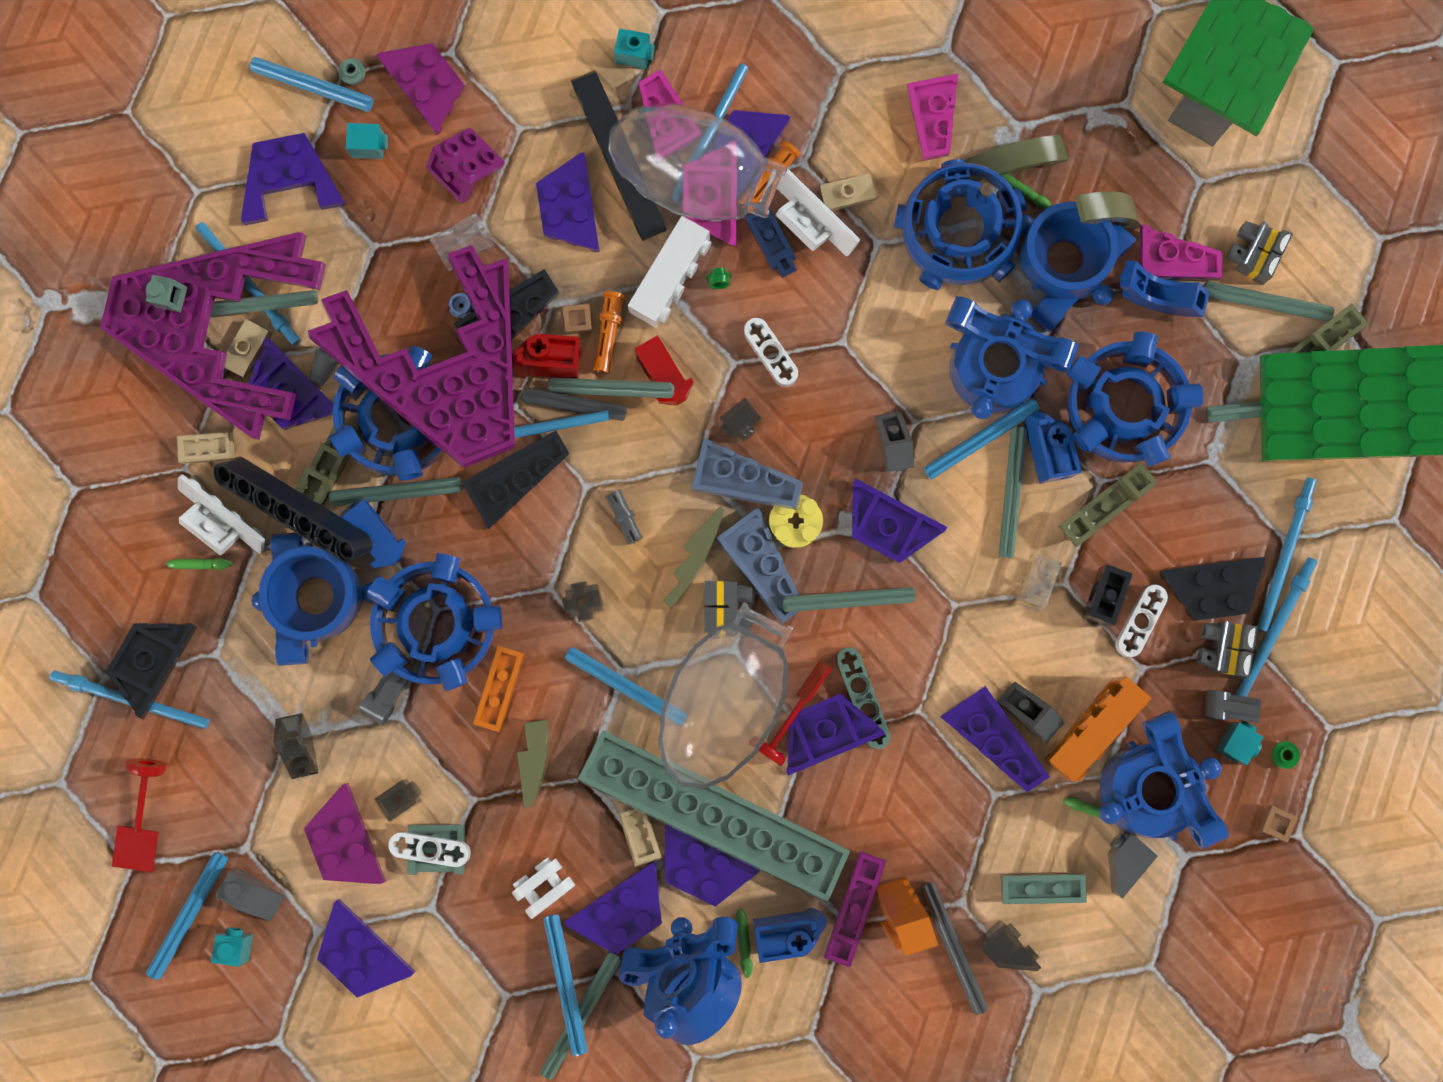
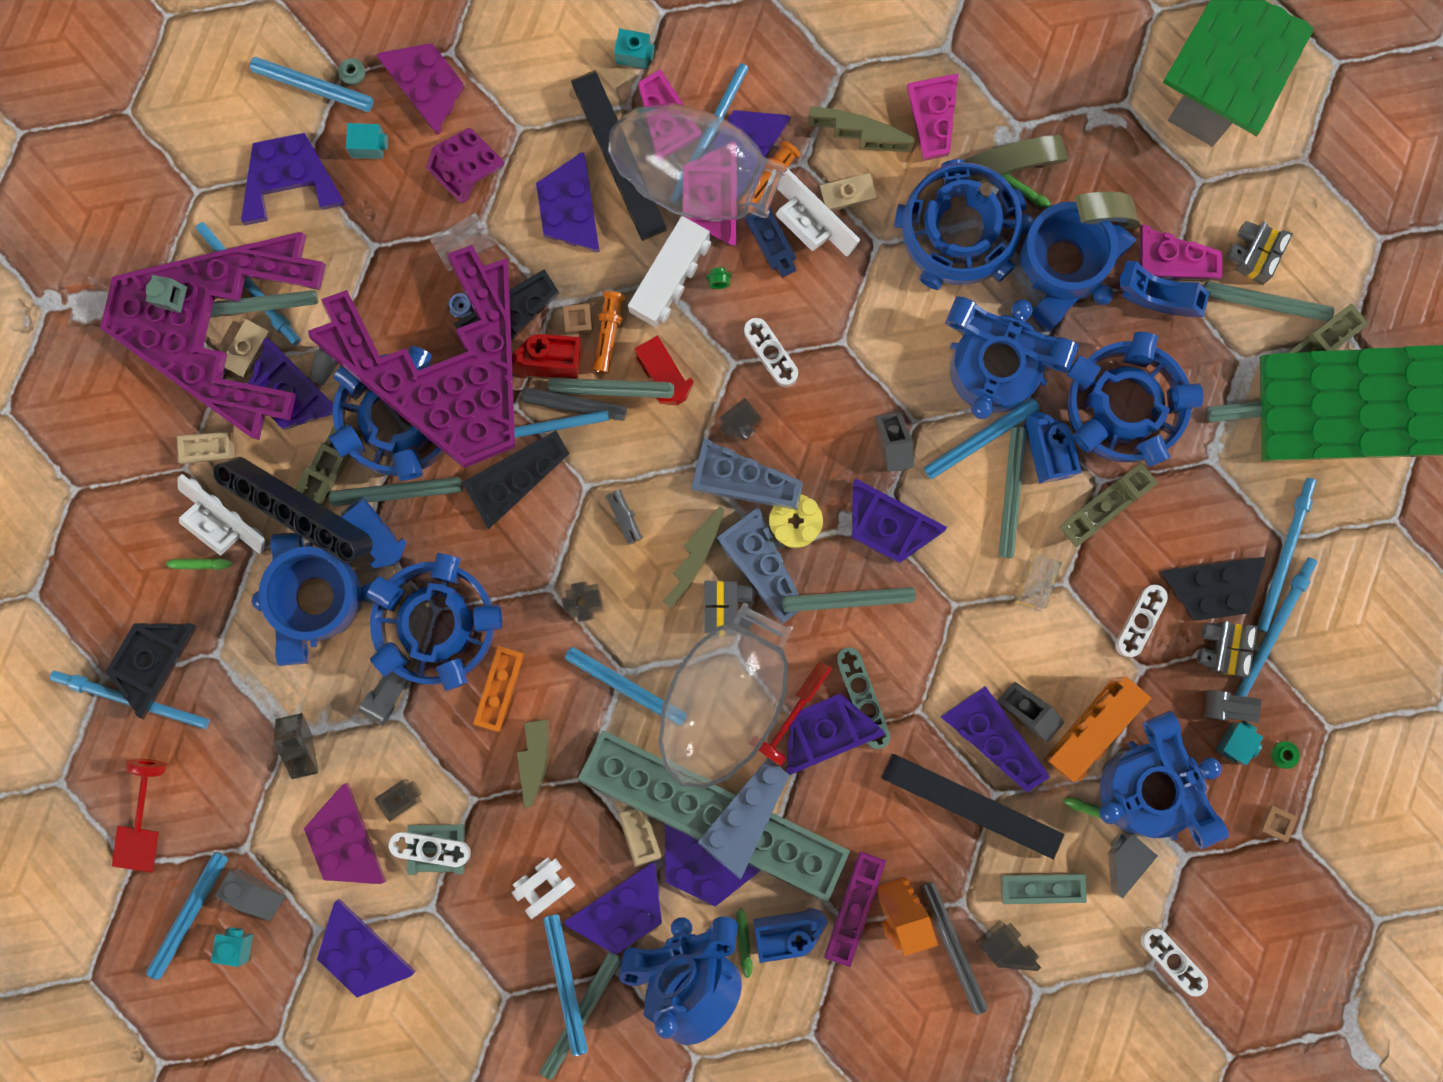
(741, 824): none -> sand blue wing
(870, 132): none -> olive slope
(972, 806): none -> black beam
(1107, 595): black brick -> none
(1182, 981): none -> white beam

